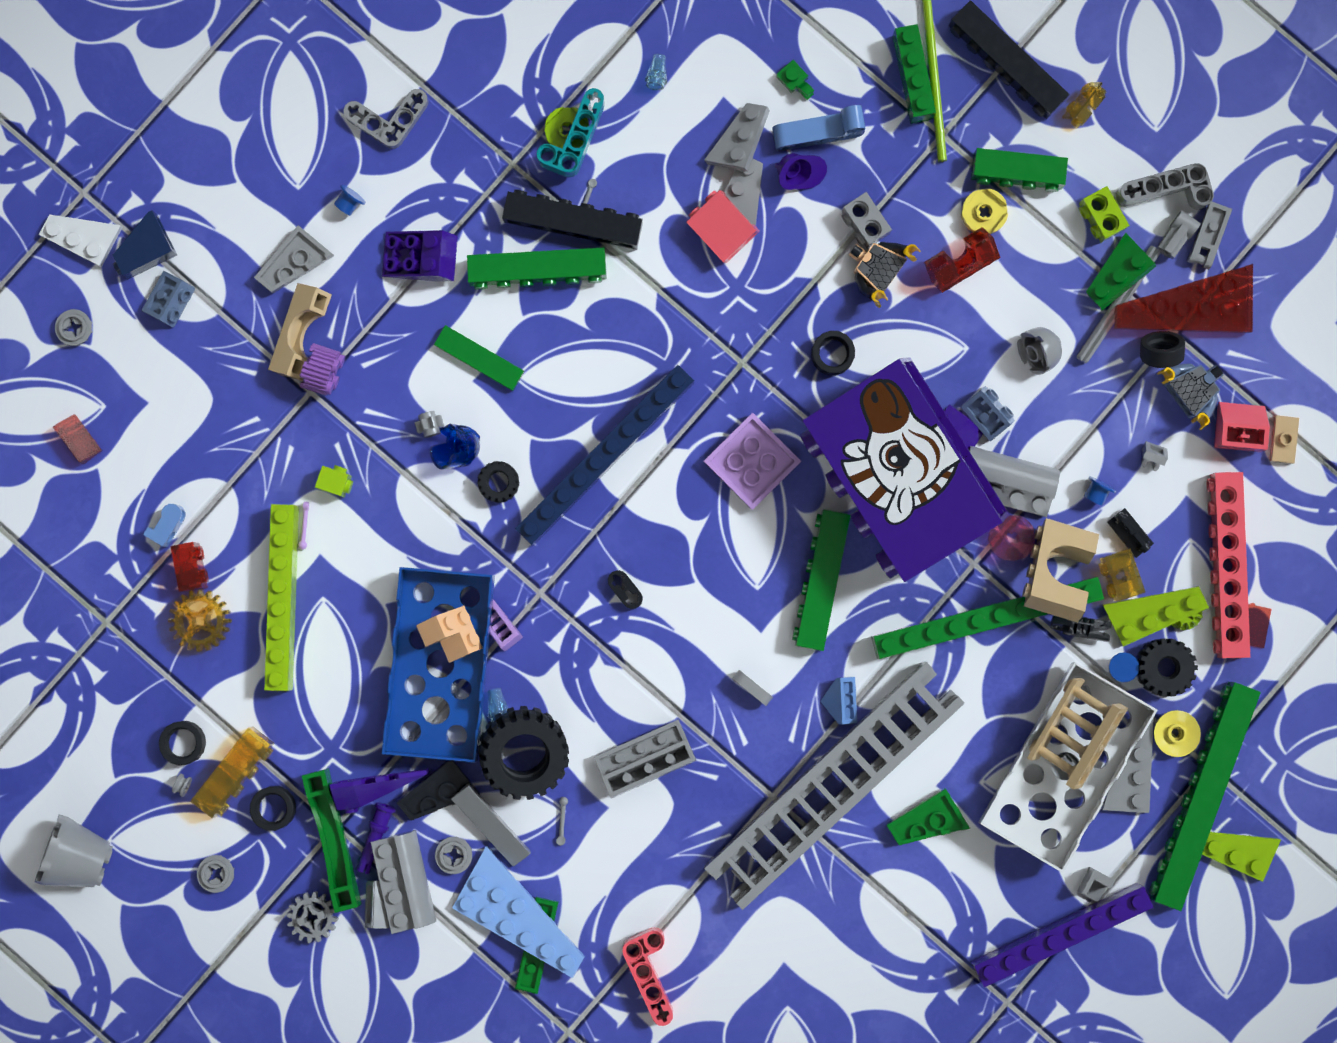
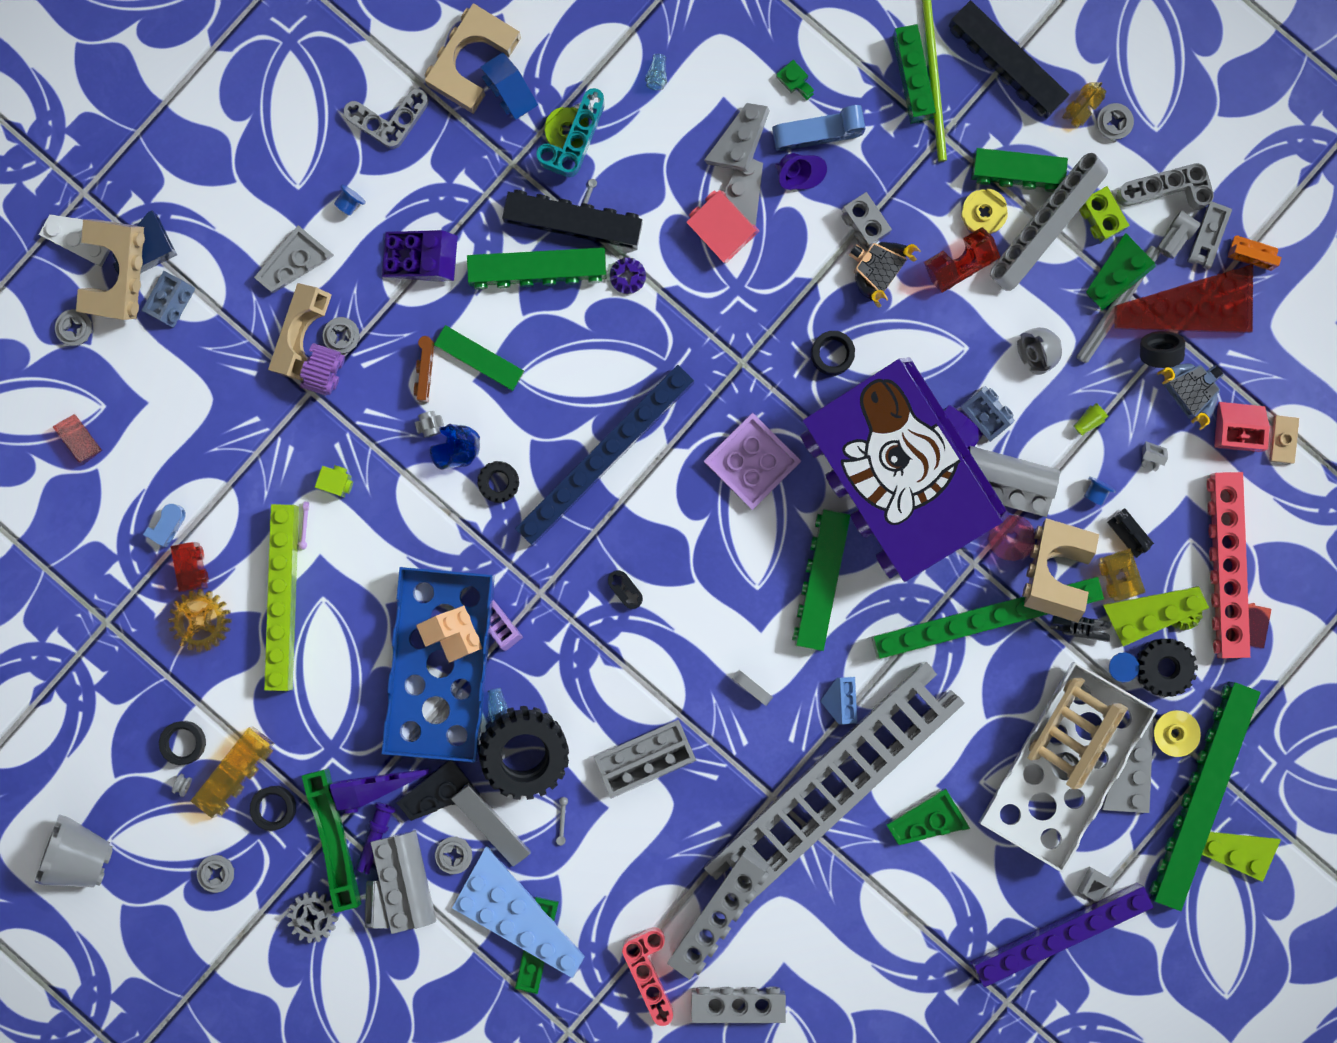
(126, 244): none -> tan arch
(341, 324): none -> light grey gear
(424, 368): none -> dark orange plate
(476, 26): none -> tan arch
(508, 83): none -> blue brick
(637, 281): none -> dark purple gear
(683, 958): none -> light grey brick
(773, 1013): none -> light grey brick
(1049, 221): none -> light grey beam
(1092, 418): none -> lime cone
(1120, 112): none -> light grey gear
(1254, 253): none -> orange bracket

